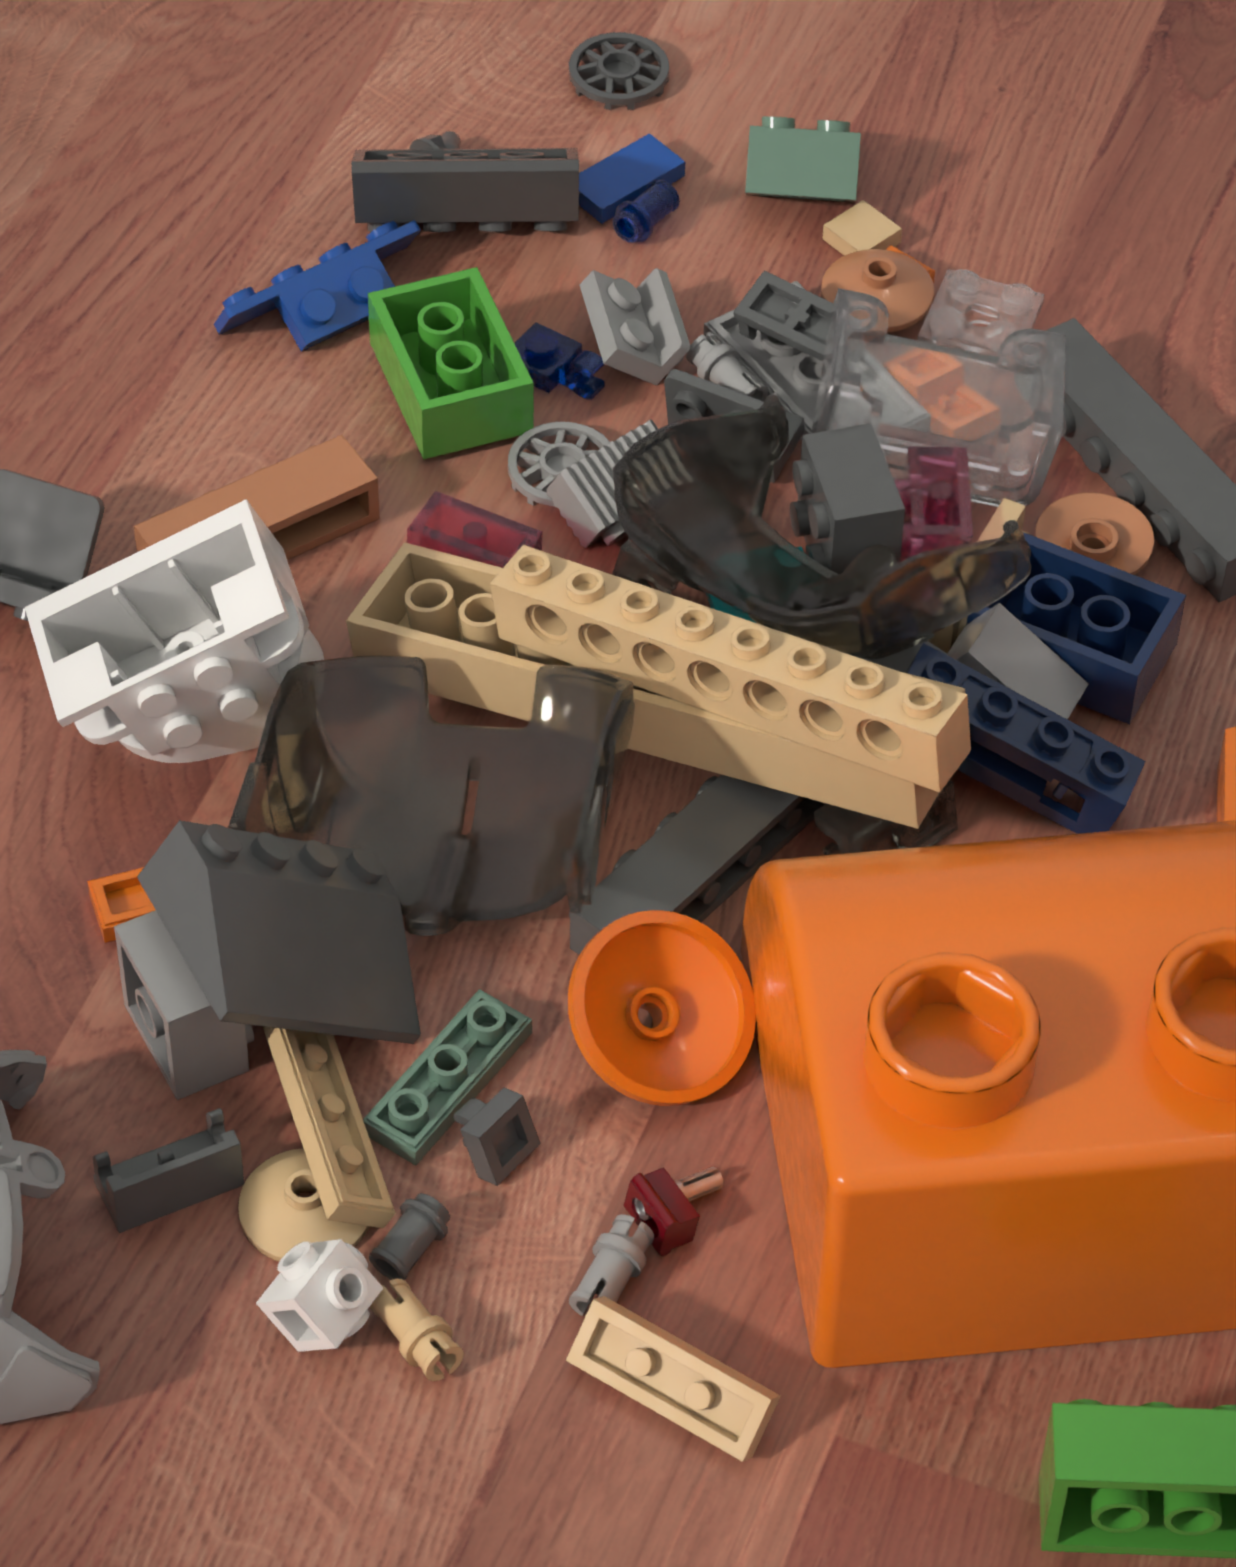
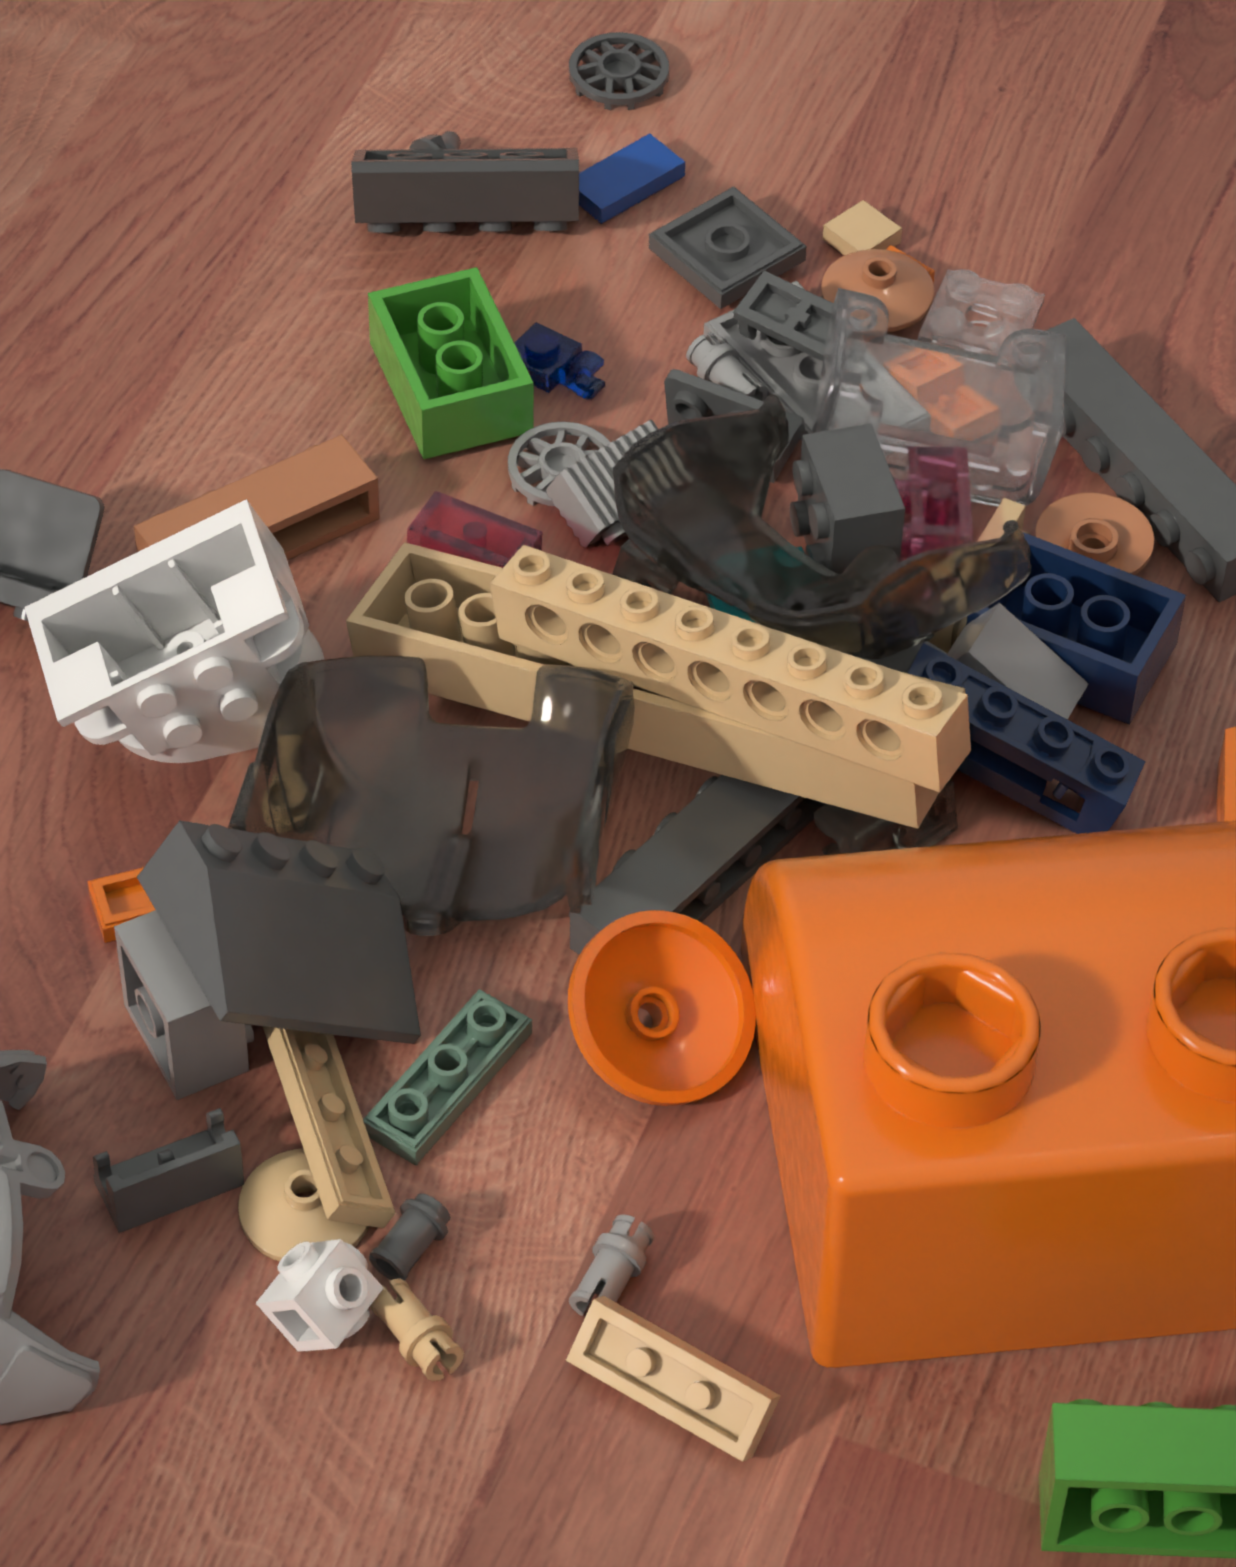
(327, 296): blue bracket -> none
(497, 1134): dark grey tile -> none
(636, 218): clear blue pin -> none
(638, 326): light grey bracket -> none
(666, 1206): dark red piece -> none
(726, 246): none -> dark grey plate
(803, 161): sand green slope -> none

